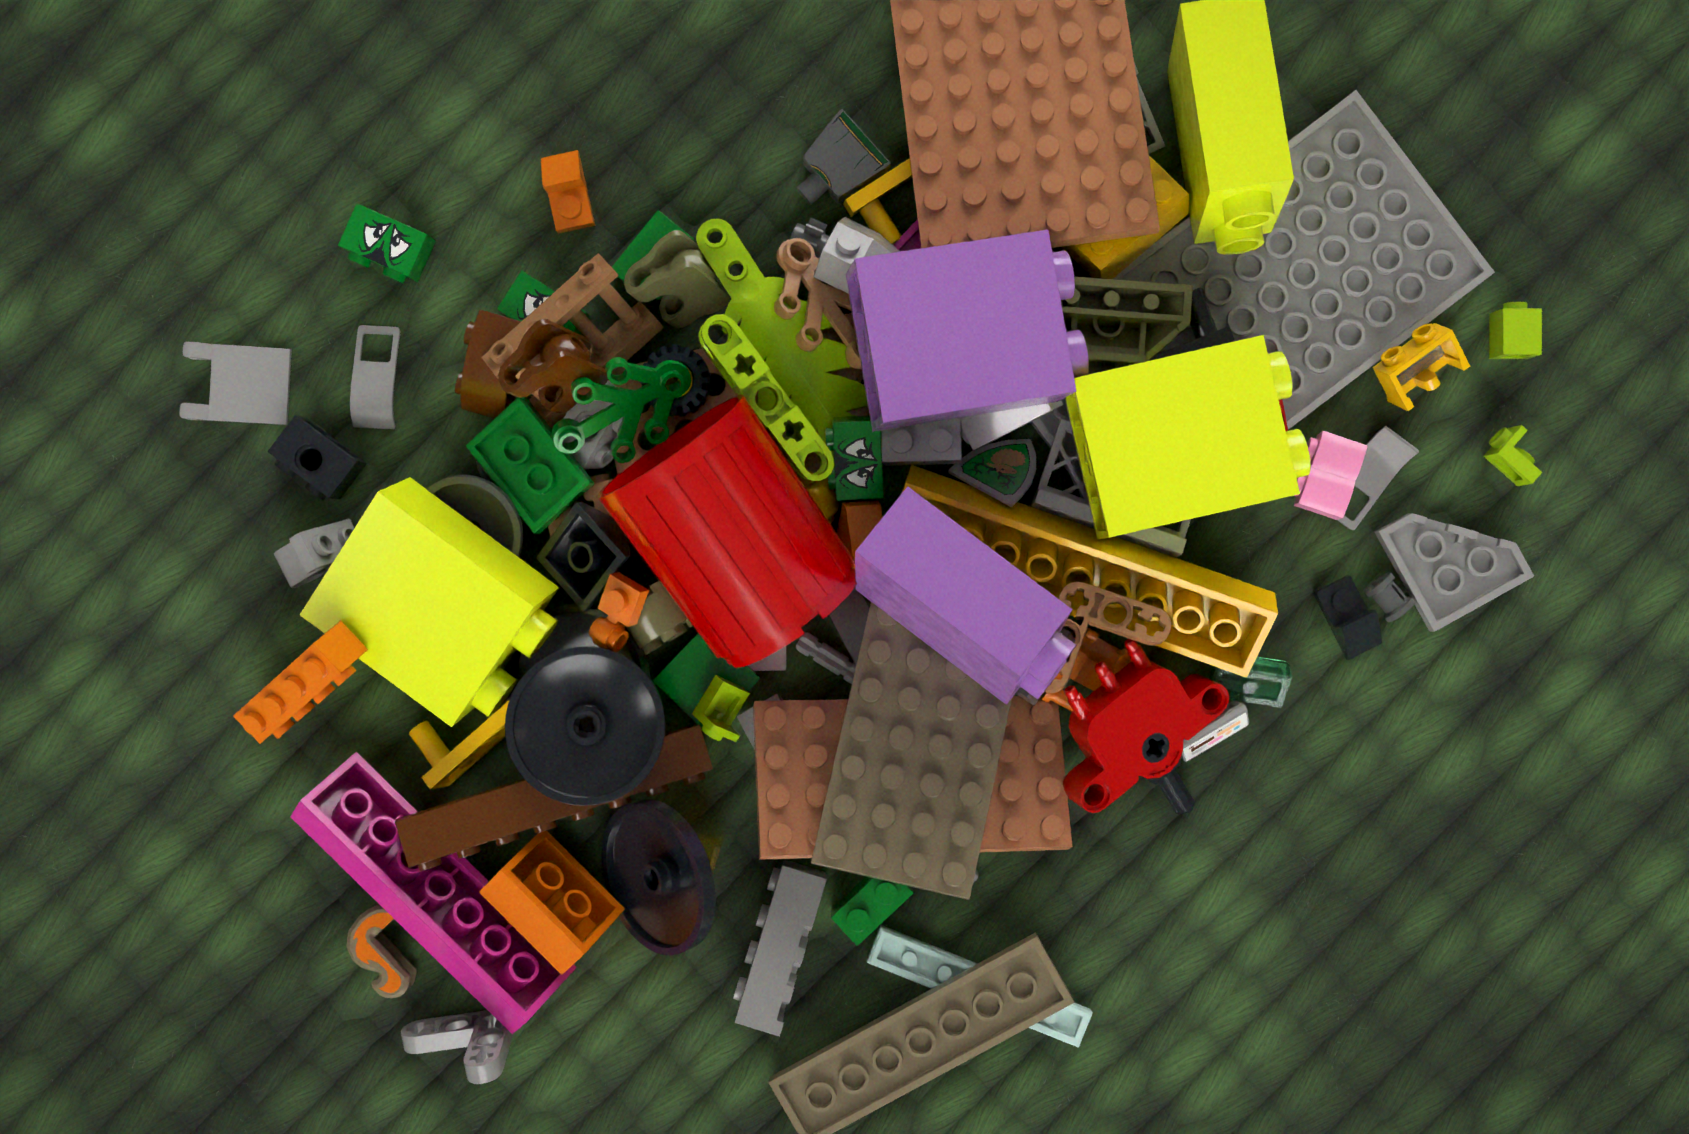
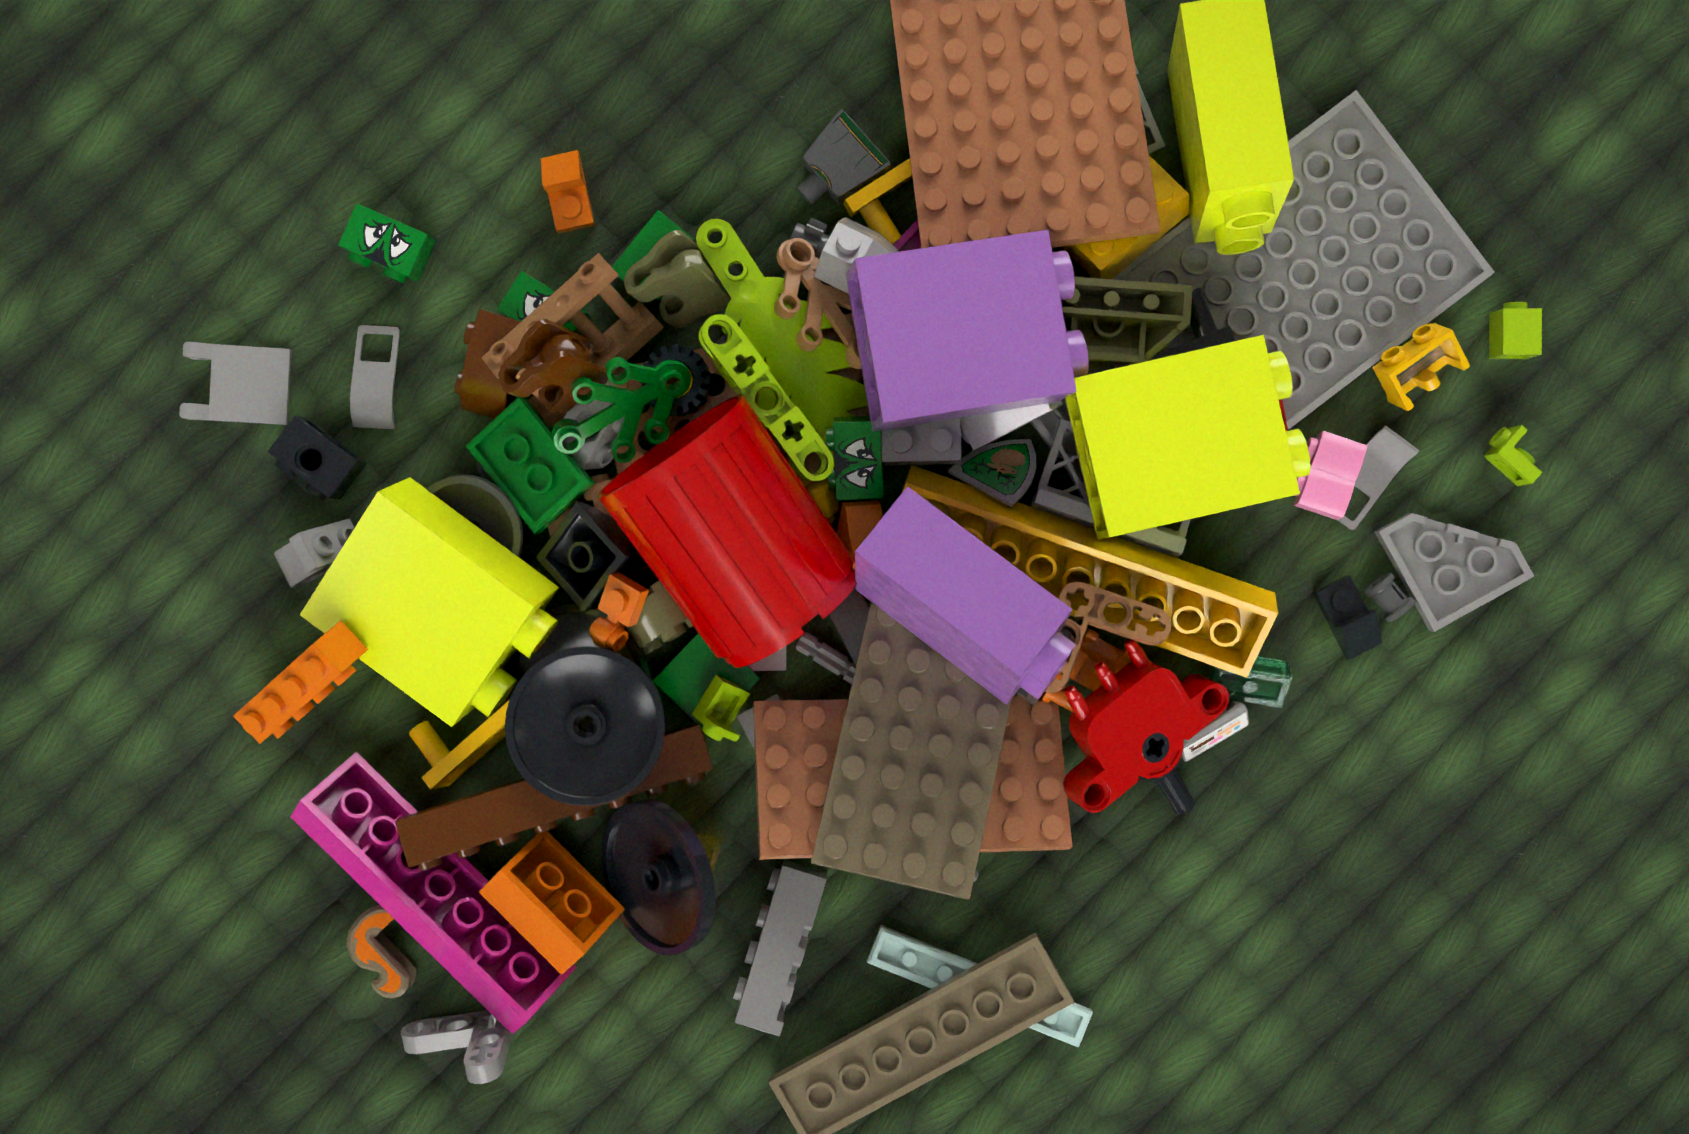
(868, 906): green brick -> none

